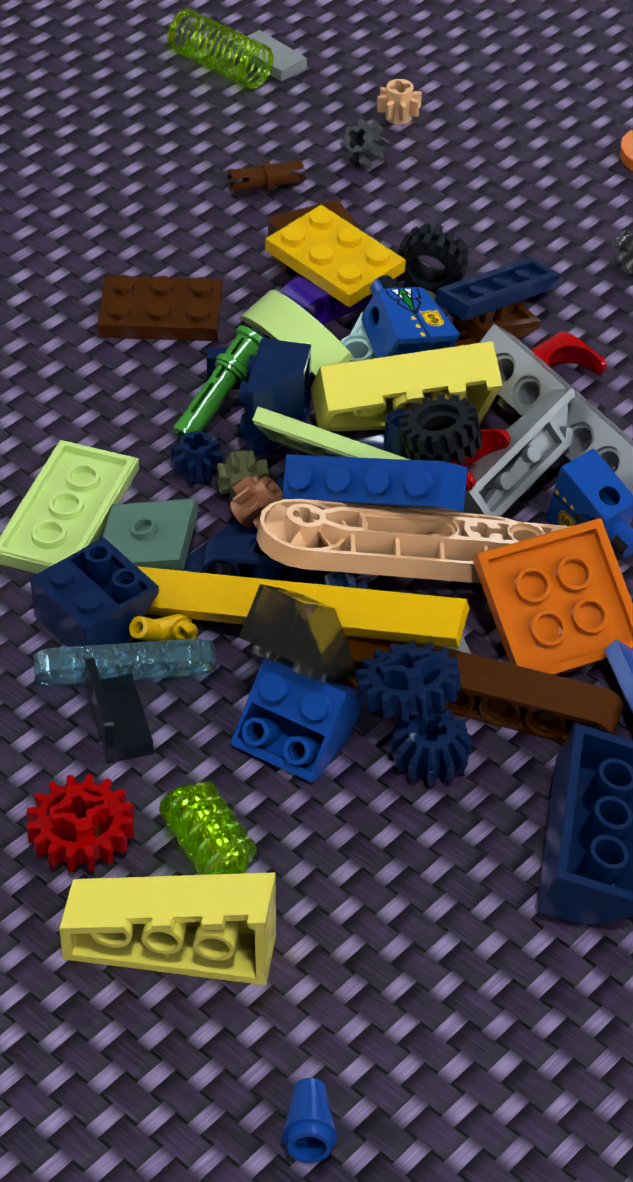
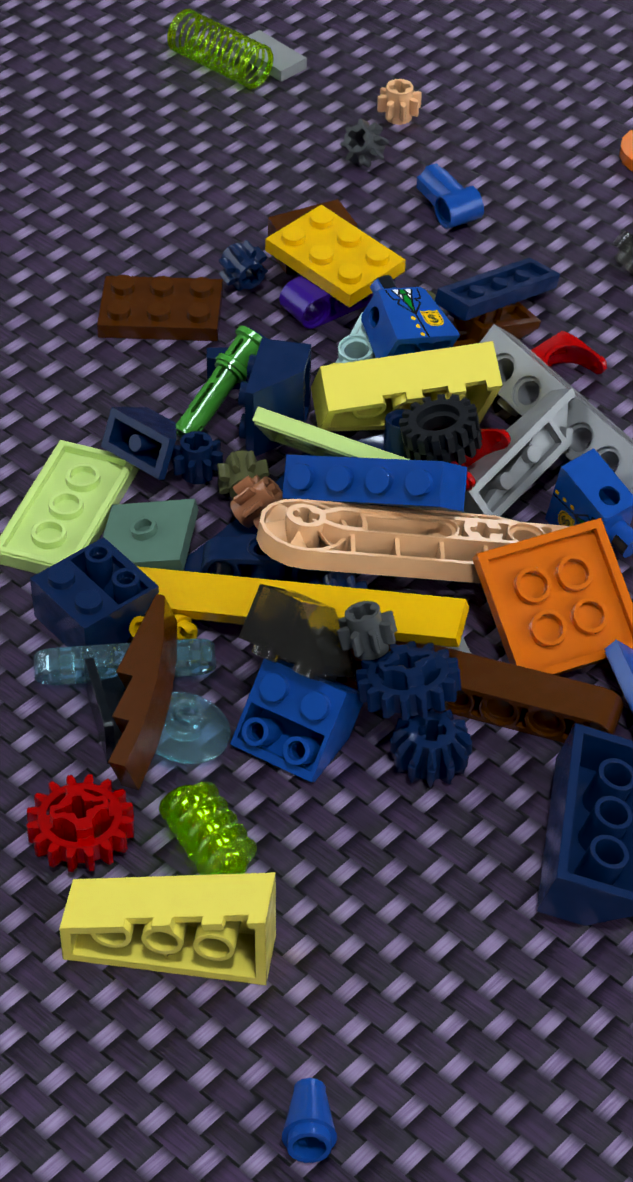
(141, 438): none -> dark blue slope
(148, 680): none -> reddish brown slope
(193, 730): none -> clear light blue dish
(243, 265): none -> dark blue gear
(265, 176): reddish brown pin -> none
(287, 321): yellowish green slope -> none
(367, 630): none -> dark grey gear
(435, 245): black tyre -> none
(450, 200): none -> blue piece

